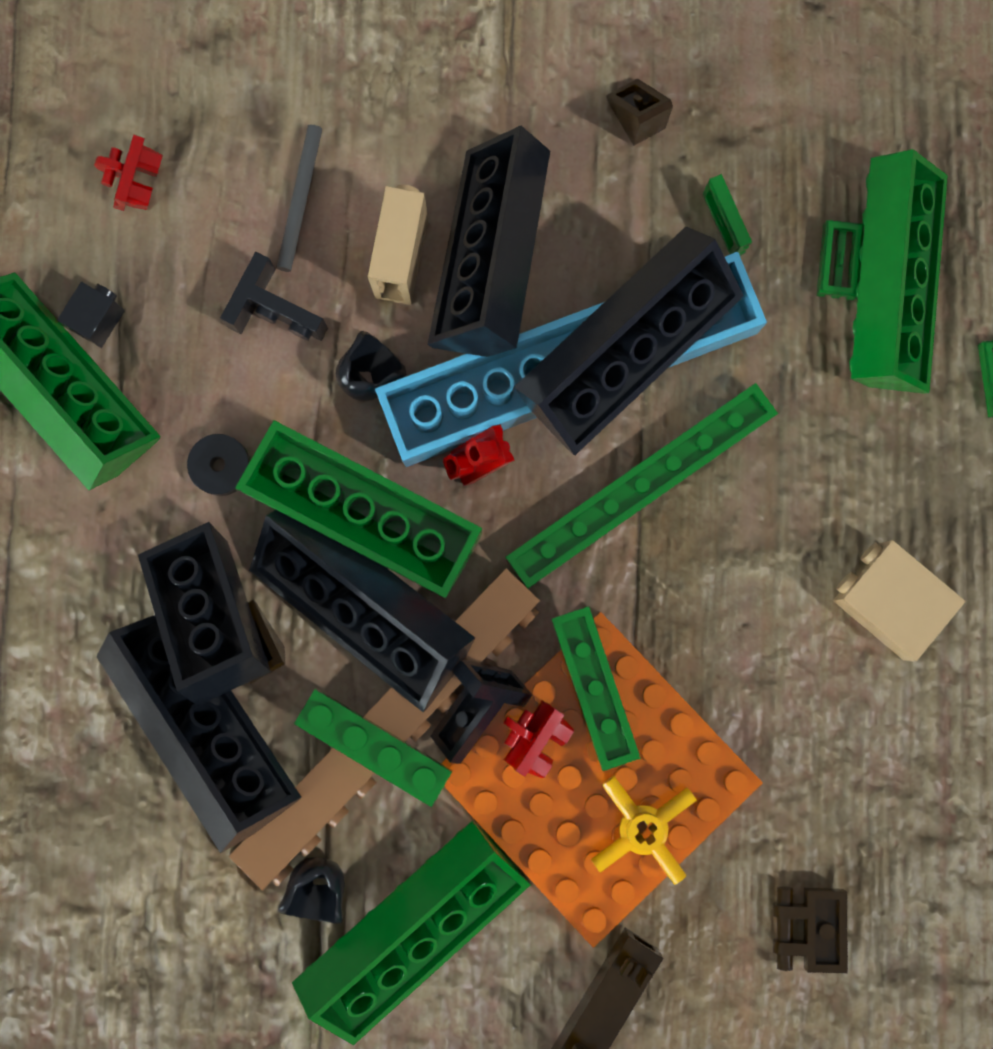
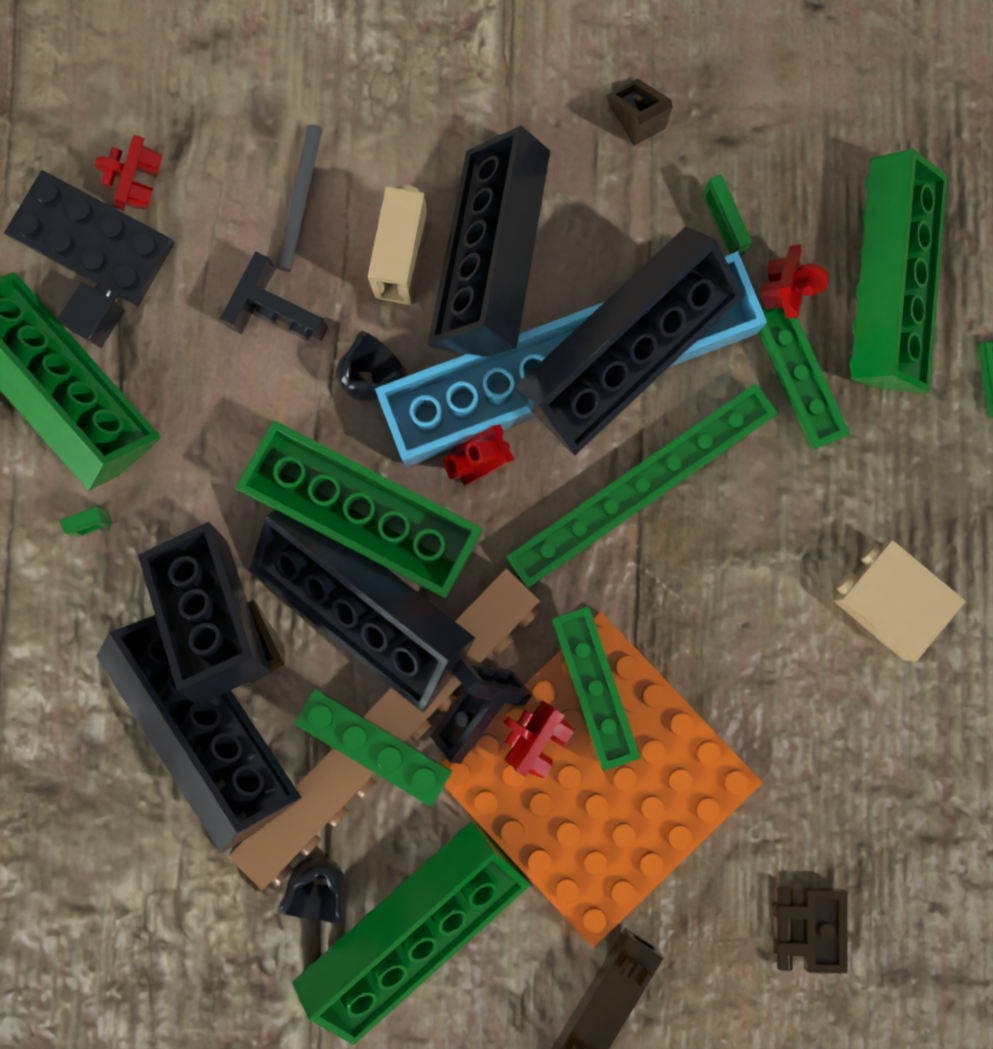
(86, 522): none -> green tile
(89, 237): none -> black plate
(202, 459): black piece -> none
(659, 830): yellow bar -> none
(791, 281): none -> red hips
(802, 379): none -> green plate
(836, 289): green tile -> none

